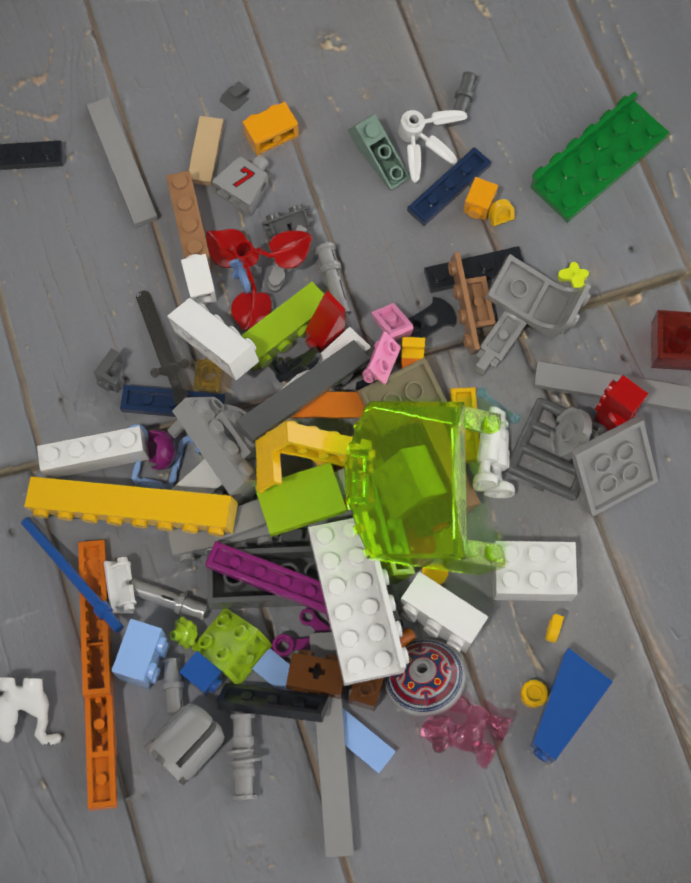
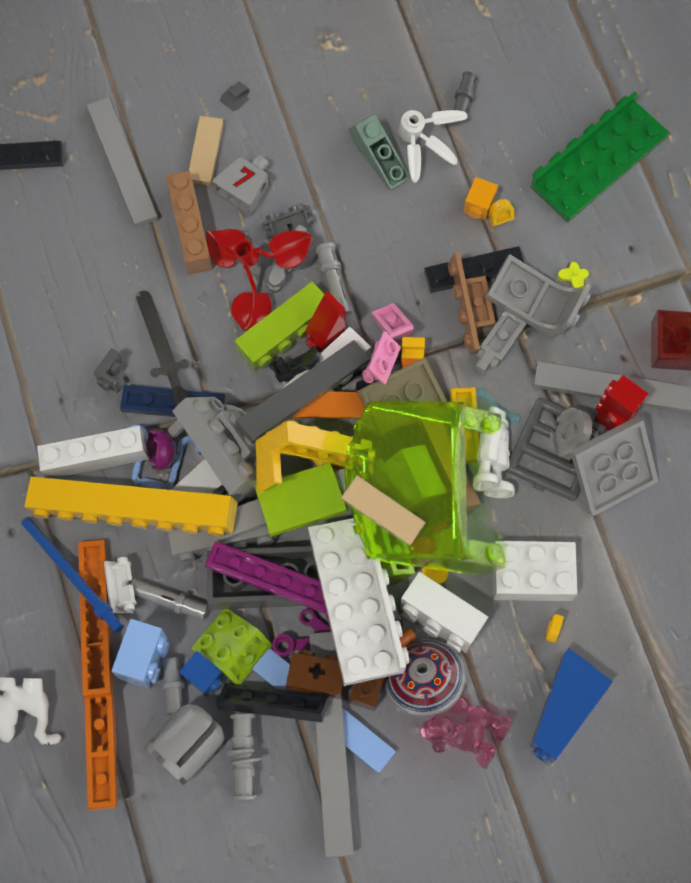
(184, 632): lime plant -> none
(199, 279): white slope -> none
(210, 386): clear yellow brick -> none
(214, 338): white brick -> none
(239, 272): medium blue piece -> none
(270, 128): light orange brick -> none
(296, 538): dark grey piece -> none
(383, 510): none -> tan tile
(439, 309): black piece -> none
(449, 186): dark blue tile -> none
(533, 694): yellow tile -> none

